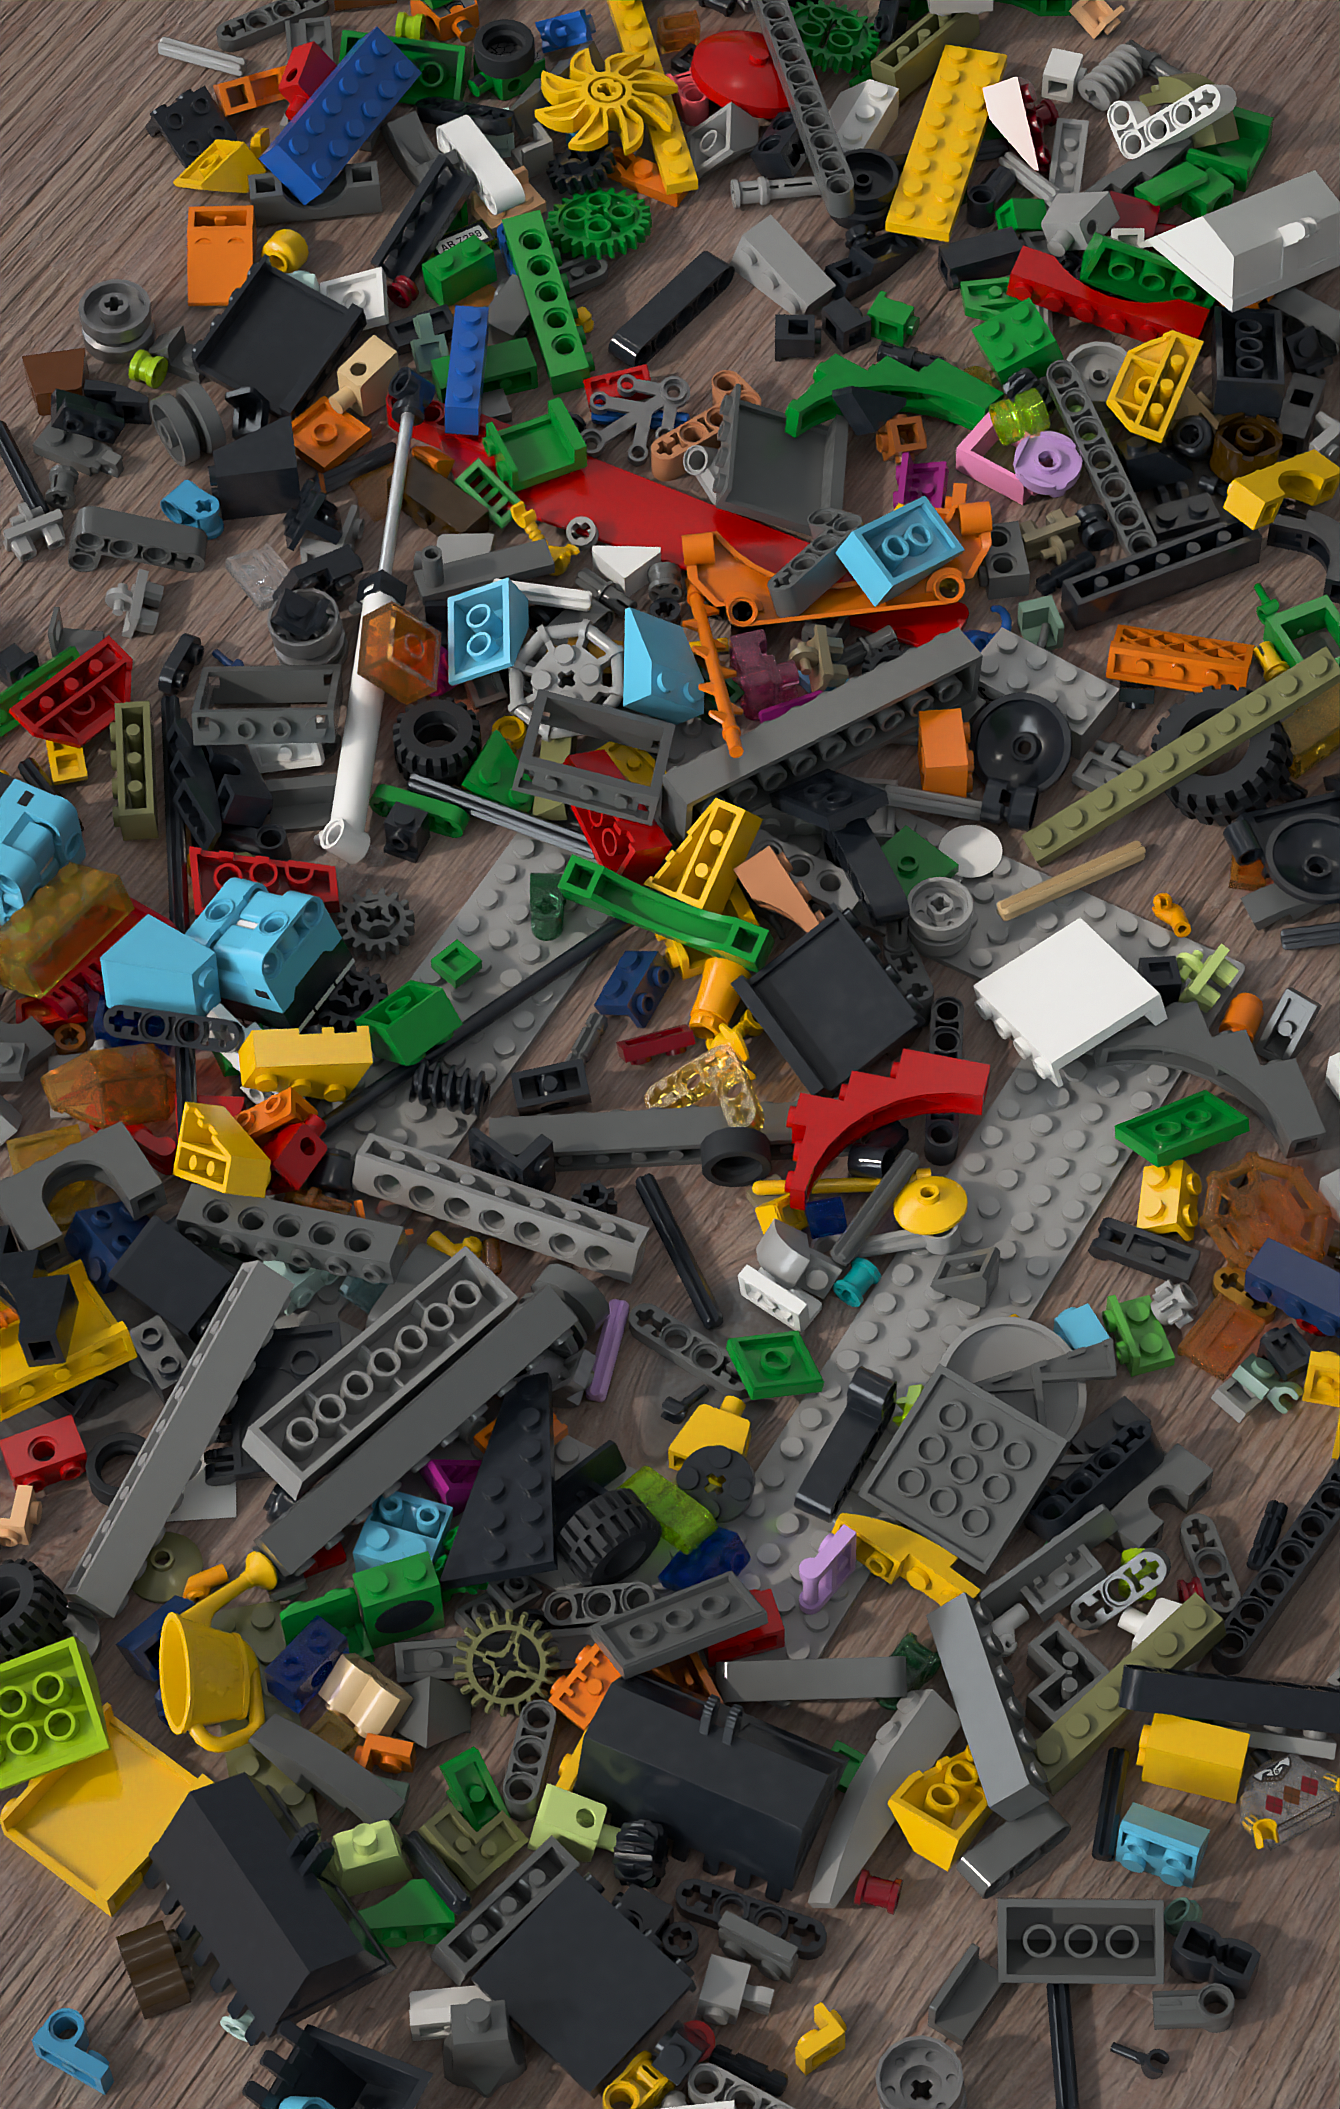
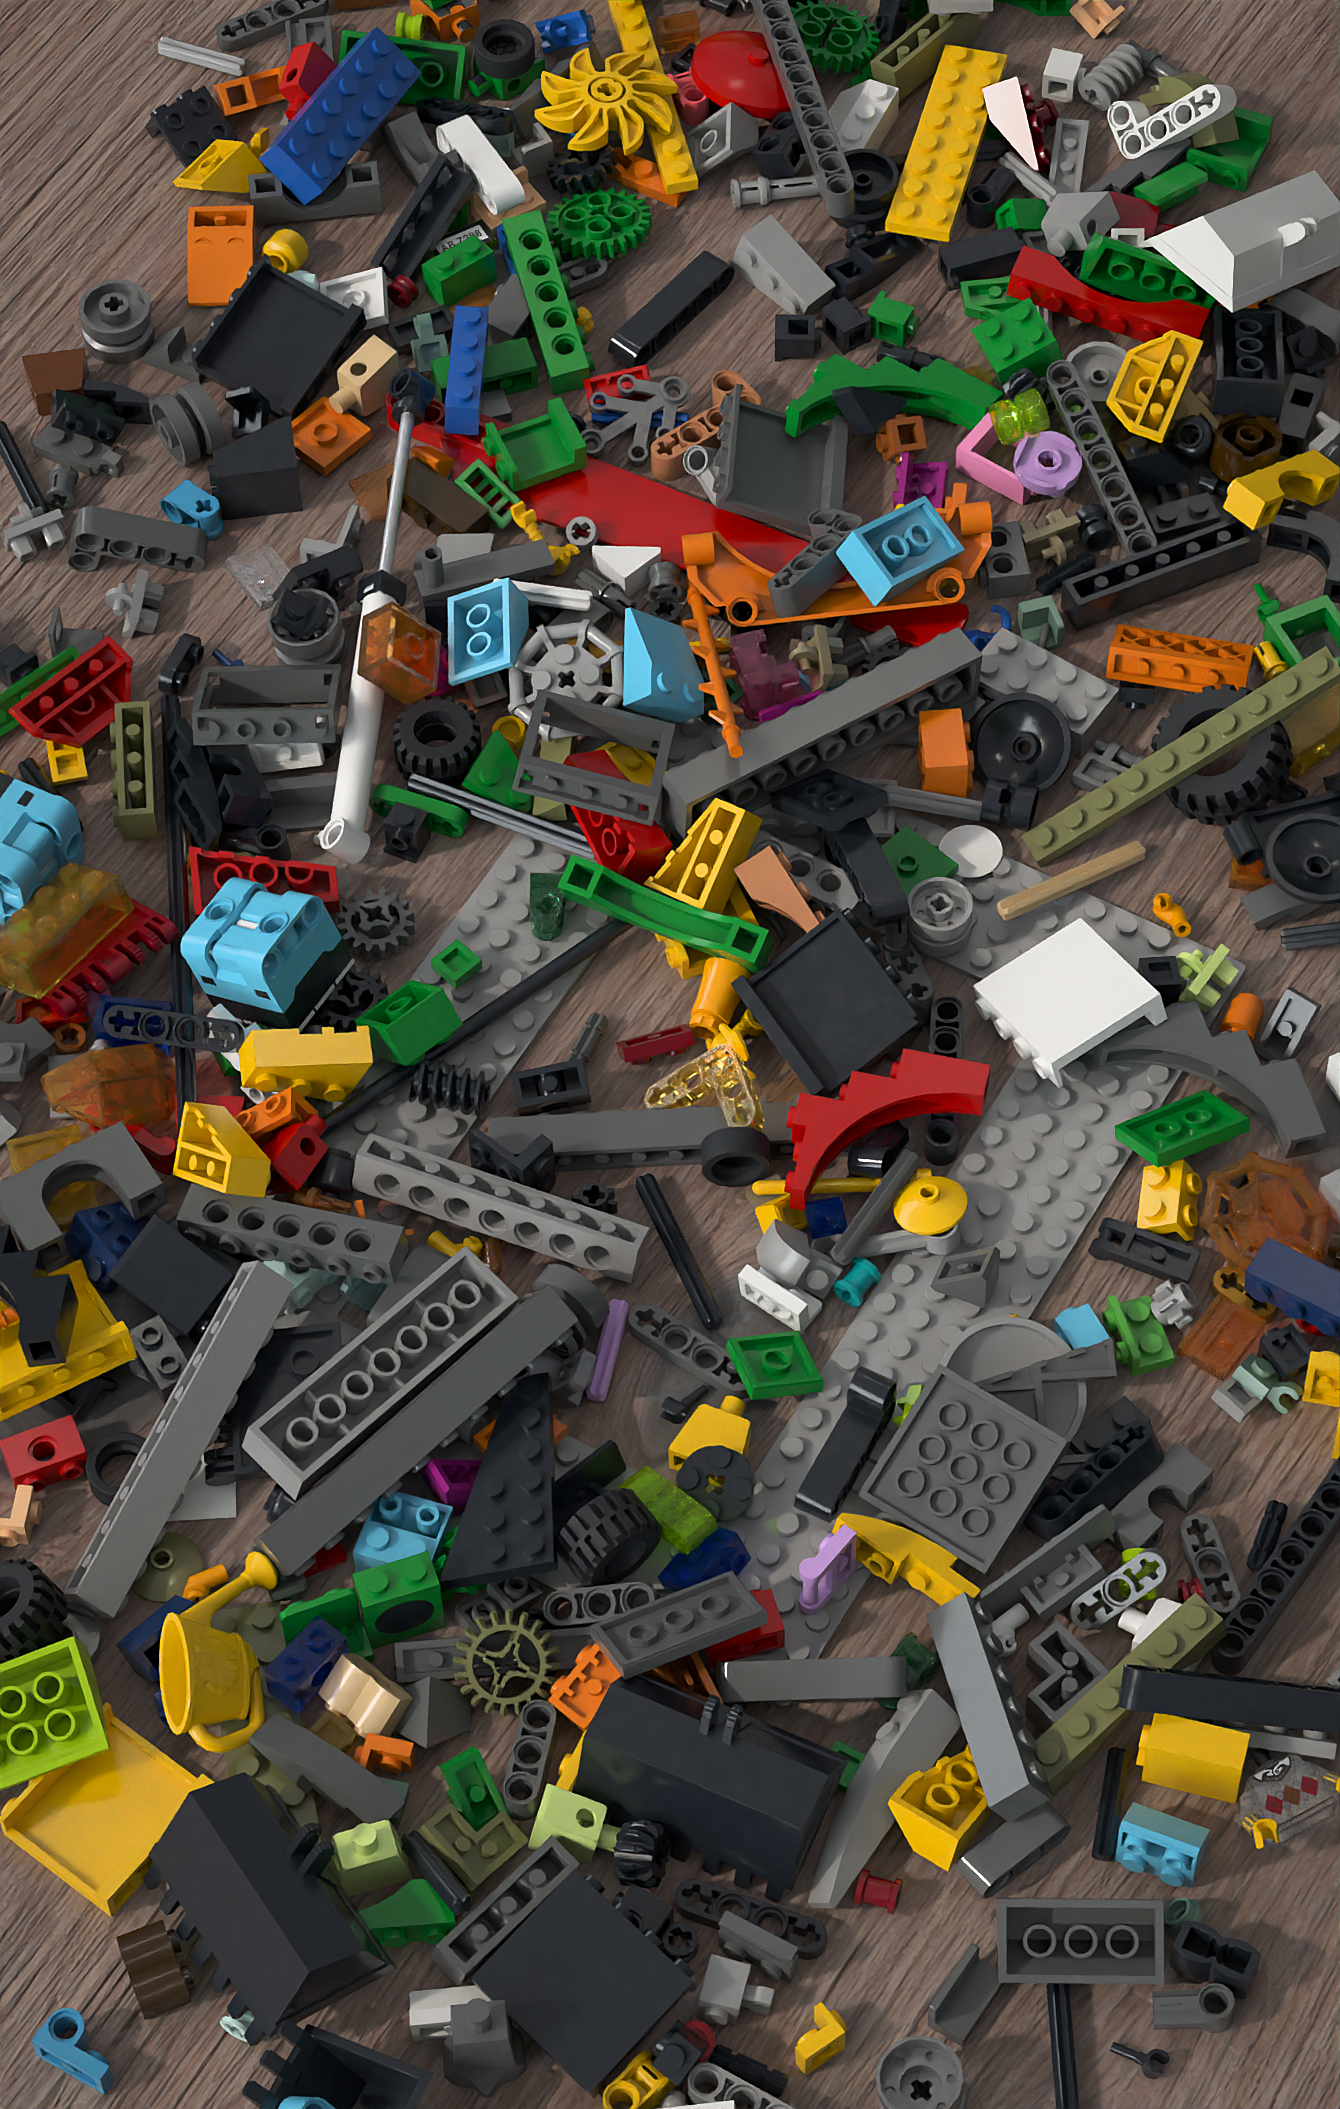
(148, 369): lime wheel -> none
(160, 971): medium azure slope -> none
(313, 514): black bracket -> none
(359, 466): black axle -> none
(636, 986): dark blue bracket -> none
(1209, 195): green brick -> none

